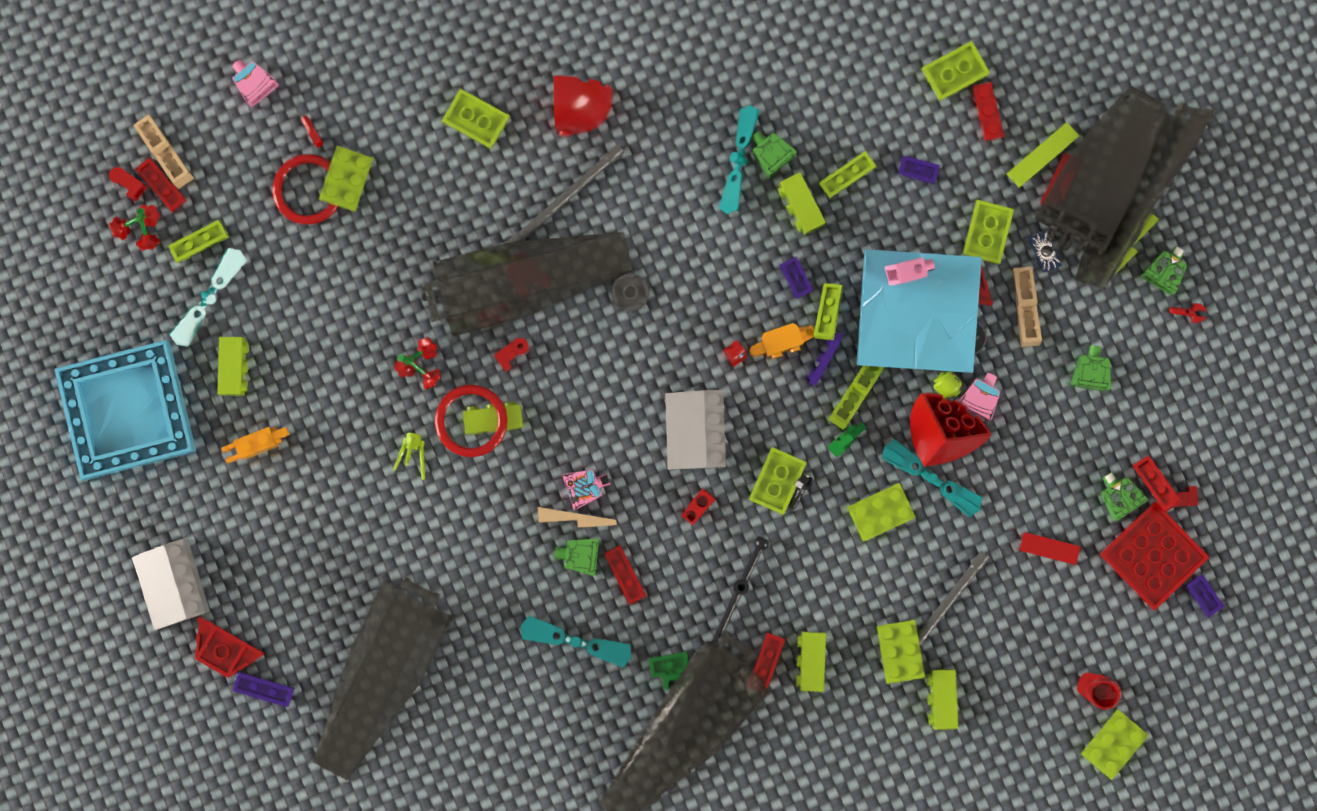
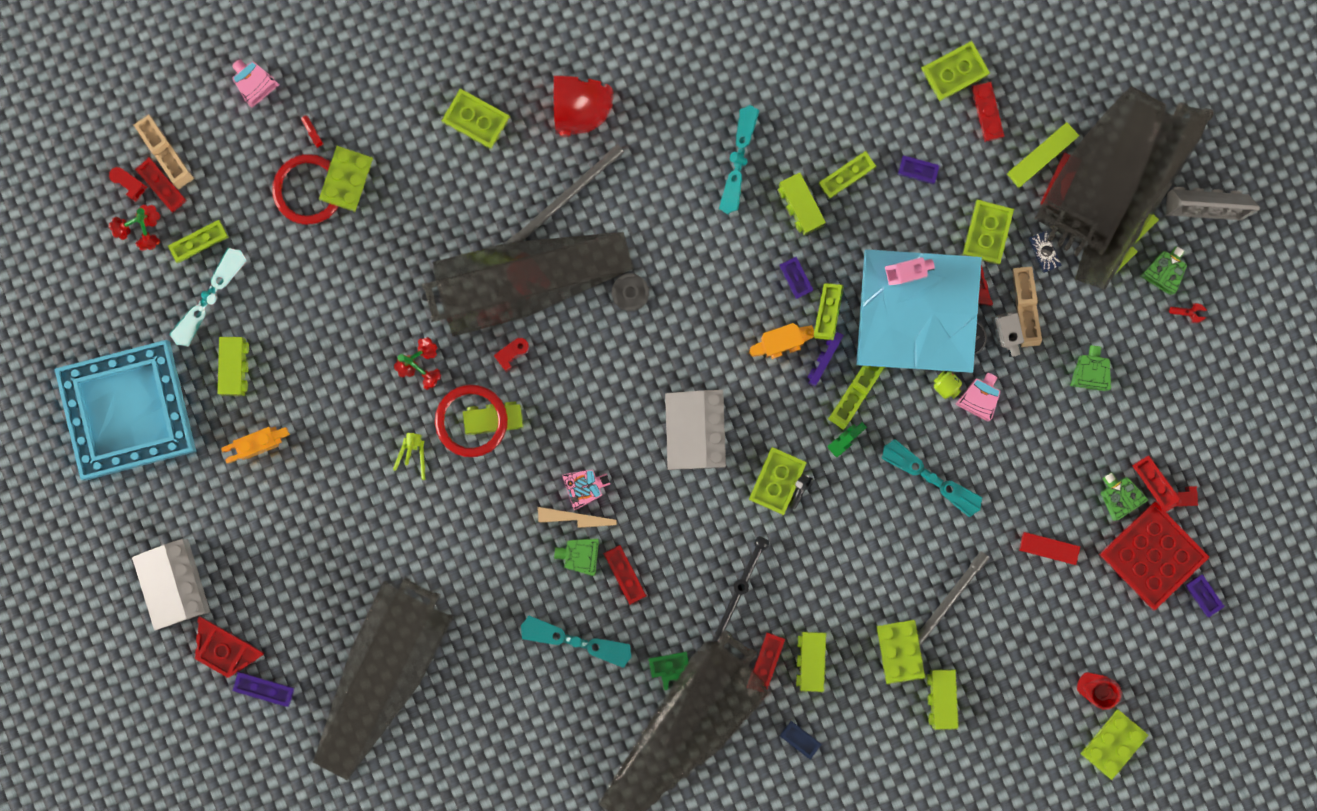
(698, 506): red leg -> none
(735, 353): red leg -> none
(771, 153): bright green torso -> none
(800, 740): none -> dark blue tile
(881, 512): lime plate -> none
(944, 429): red brick -> none
(1004, 325): none -> light grey torso
(1210, 204): none -> light grey slope

